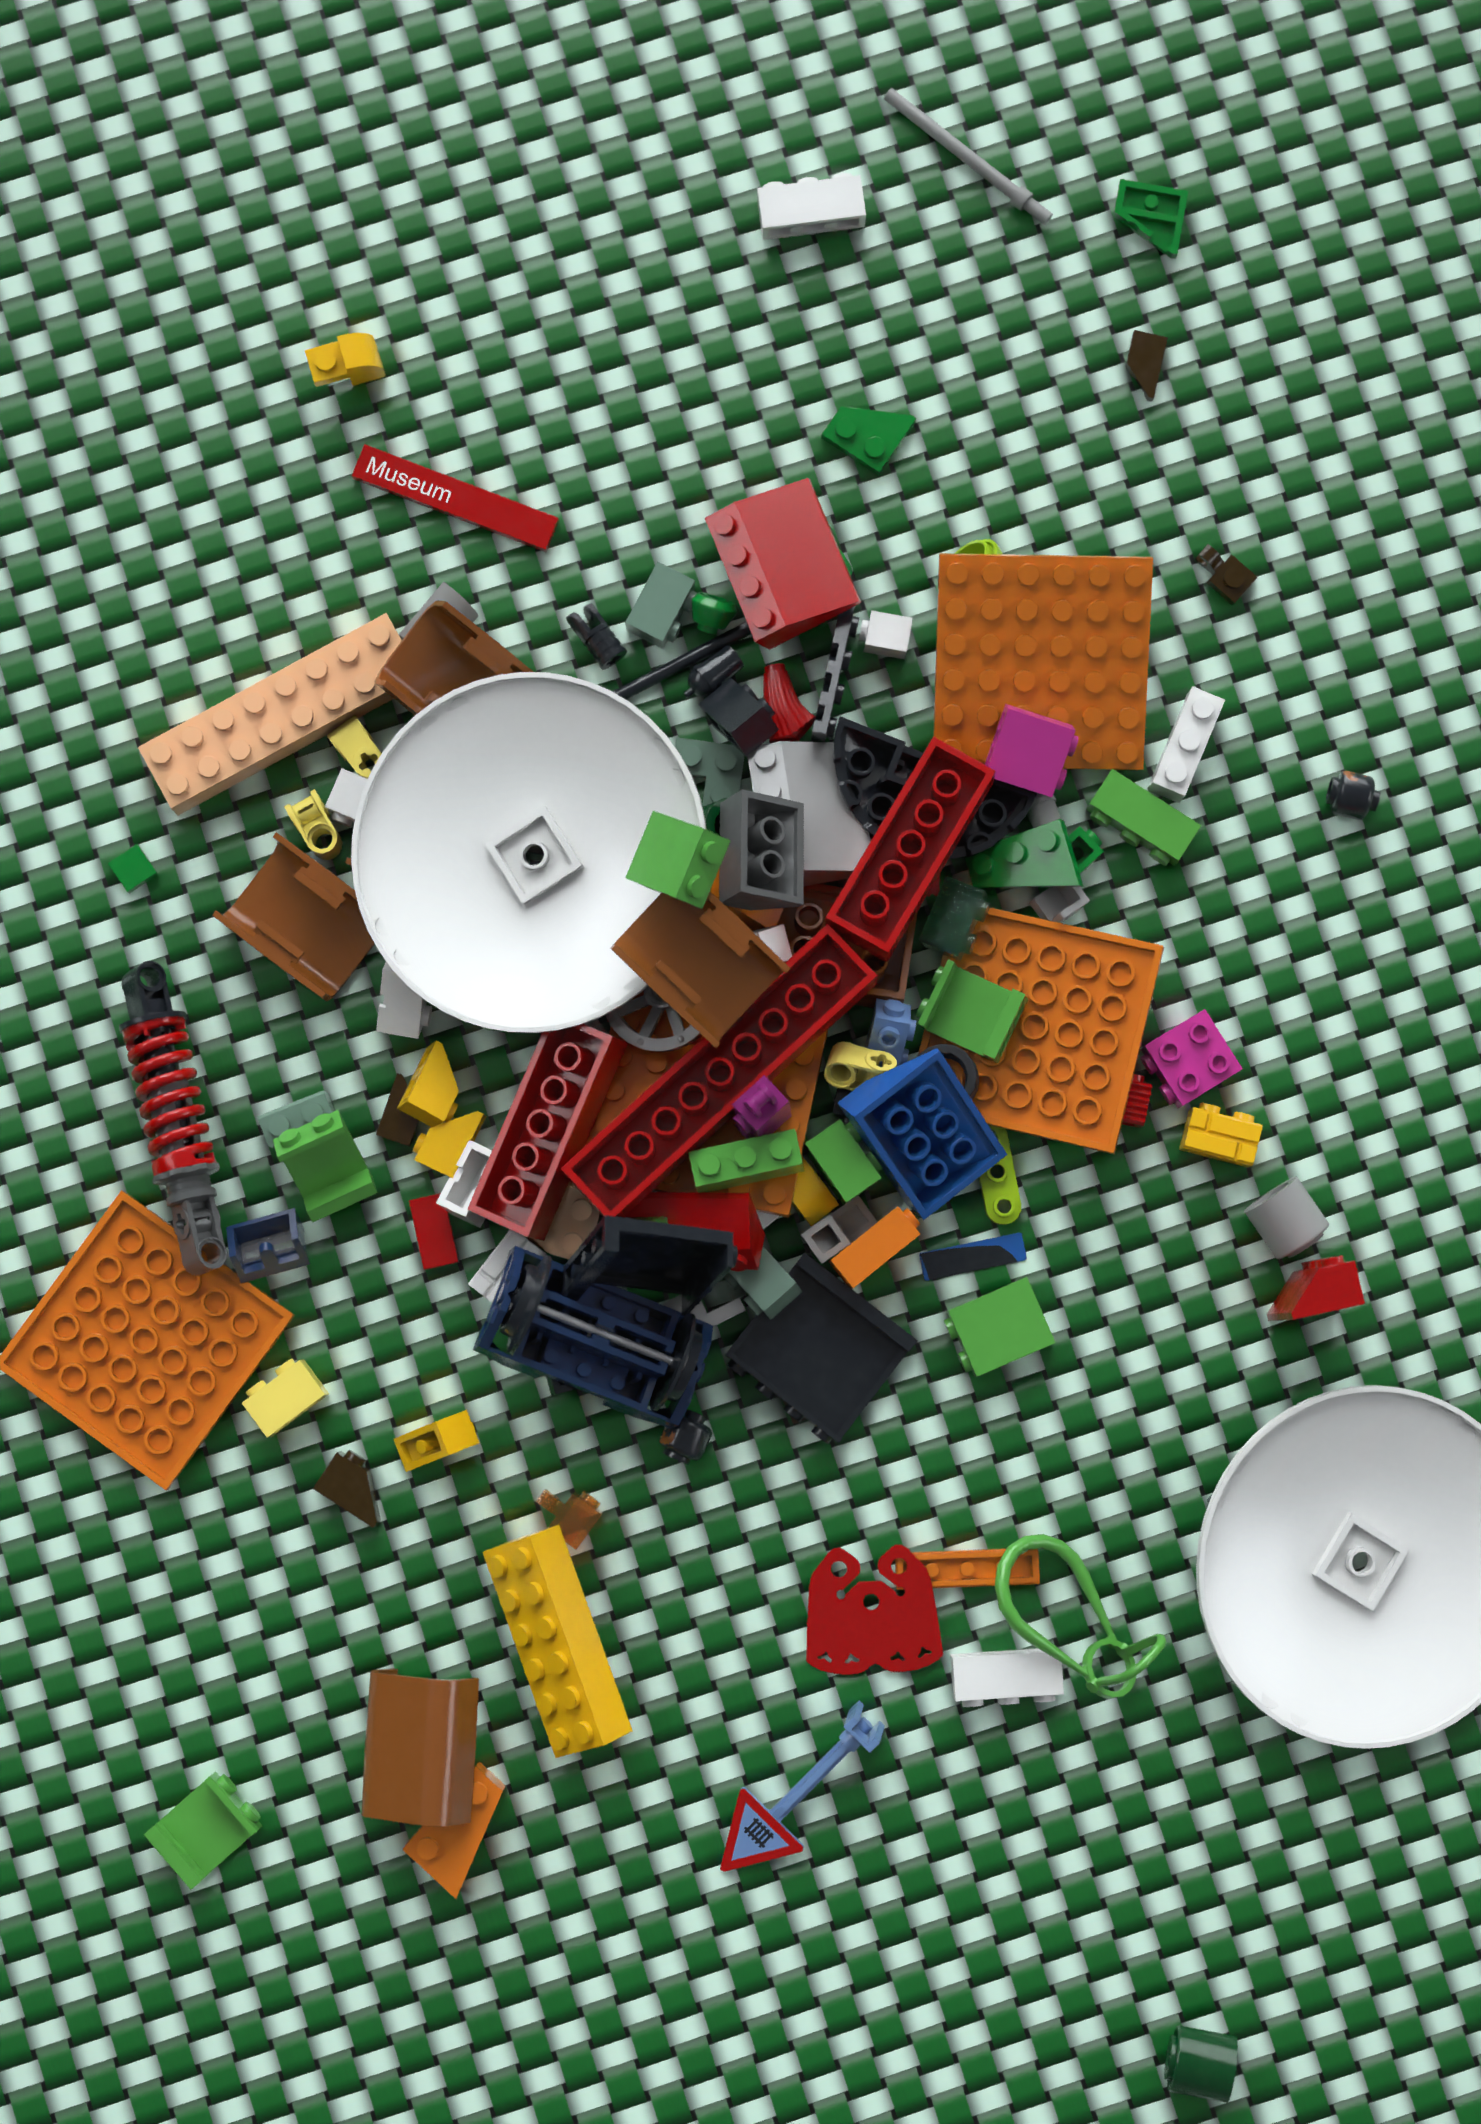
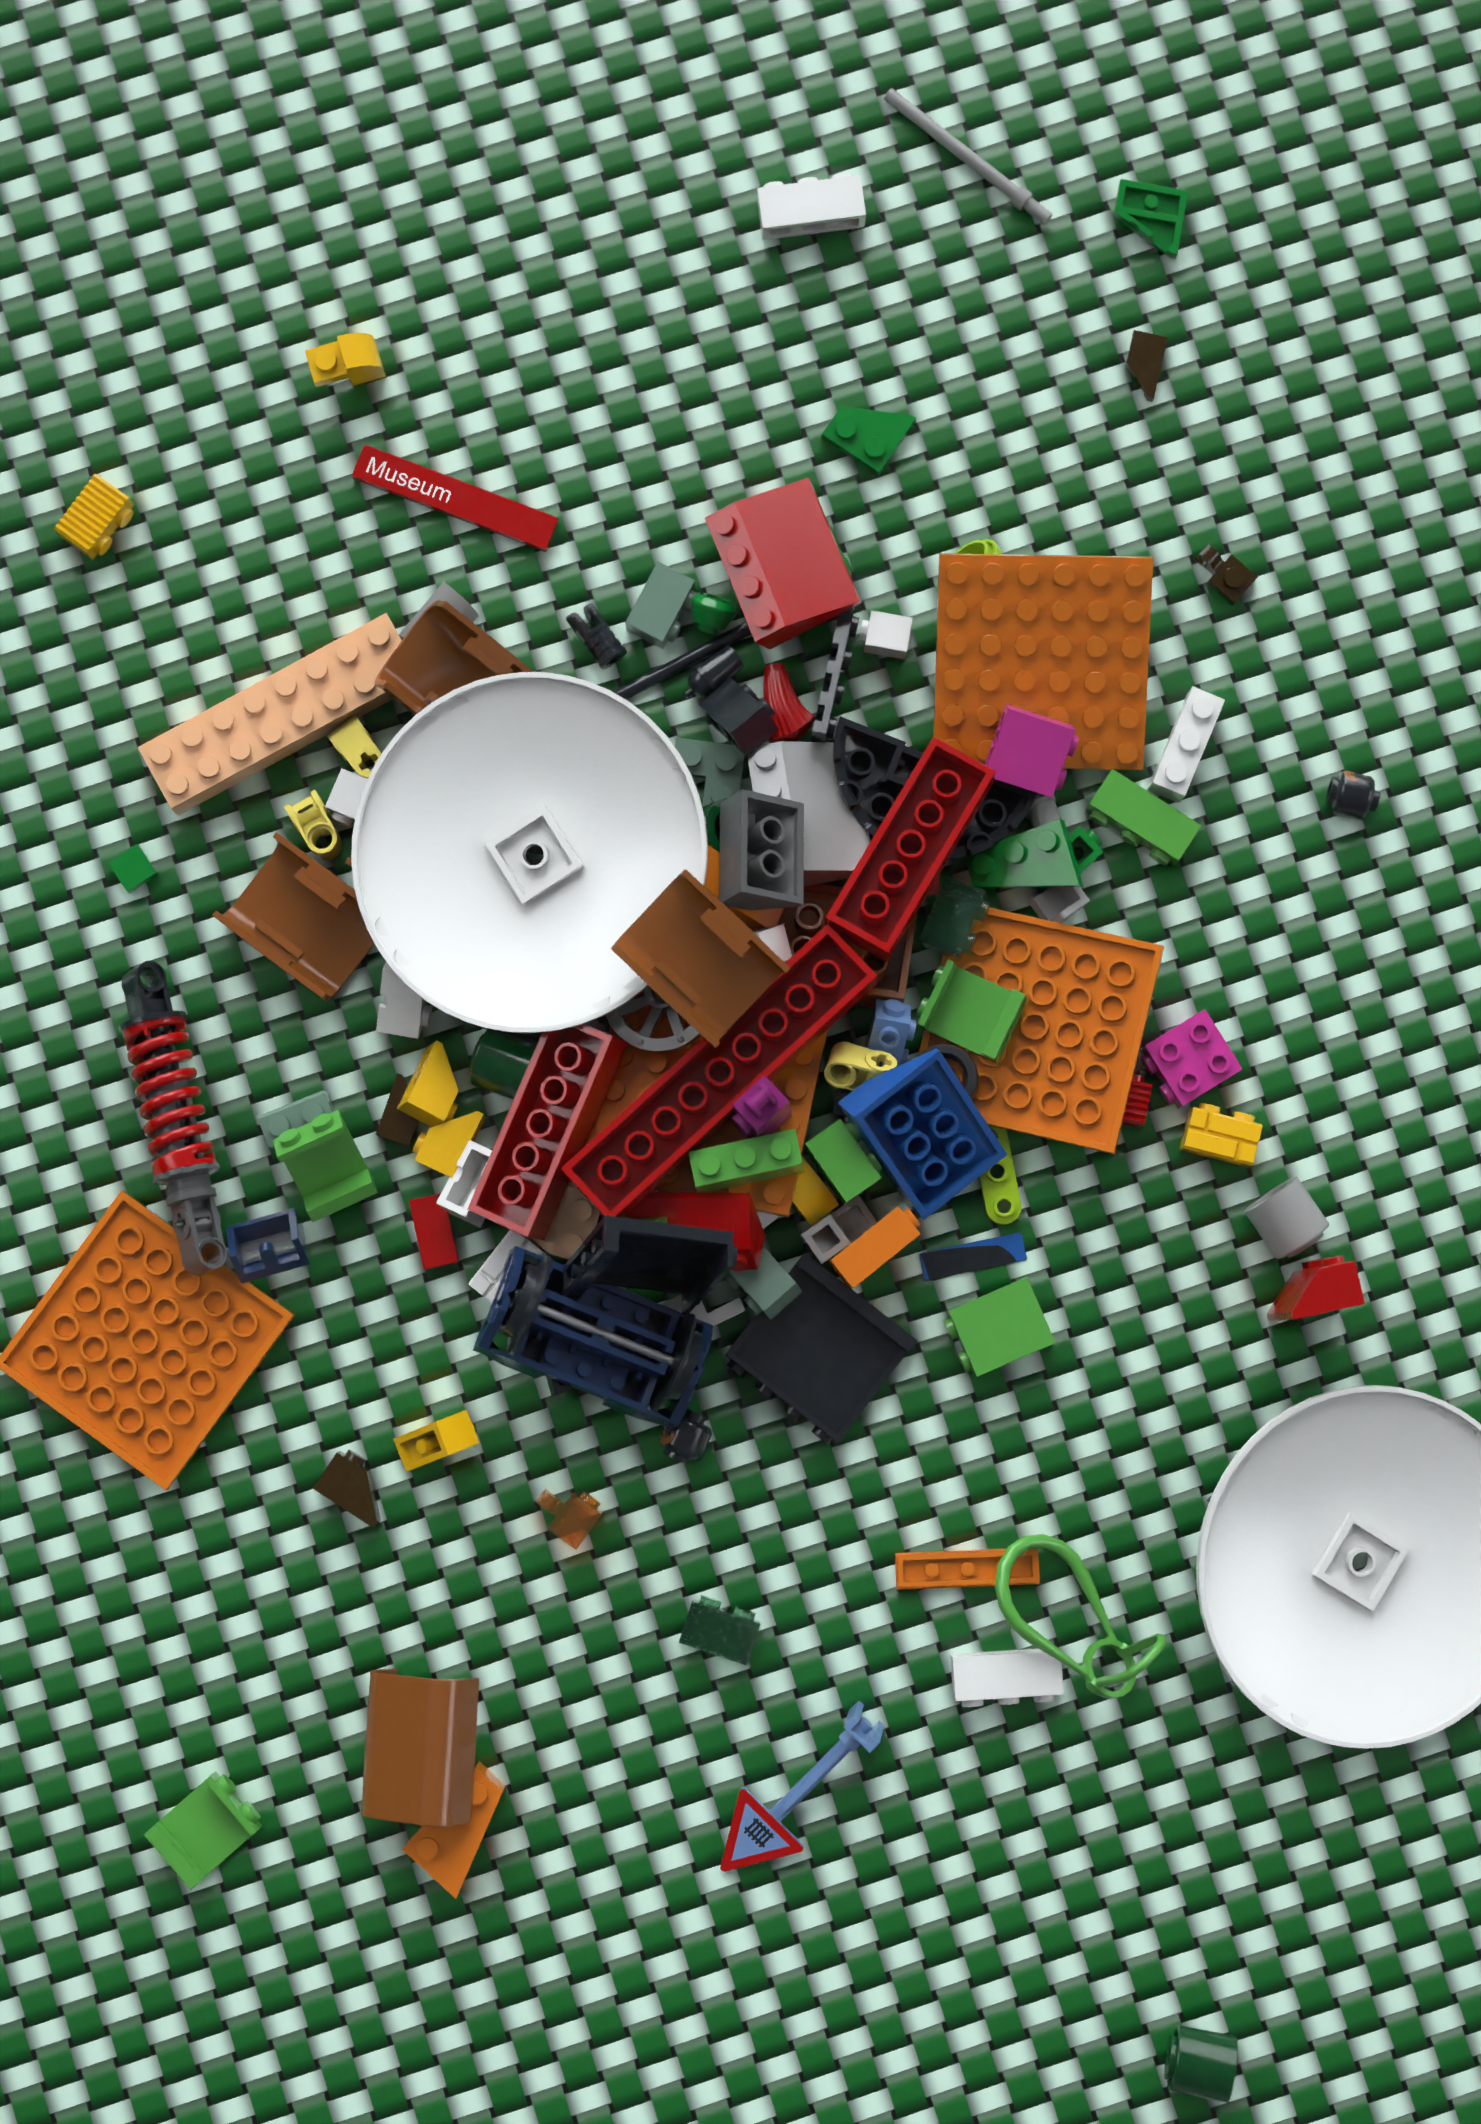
(95, 517): none -> yellow brick
(284, 1397): light yellow brick -> none
(500, 1061): none -> dark green piece
(557, 1642): yellow brick -> none
(678, 859): bright green panel -> none
(720, 1630): none -> clear green brick
(873, 1635): red piece -> none

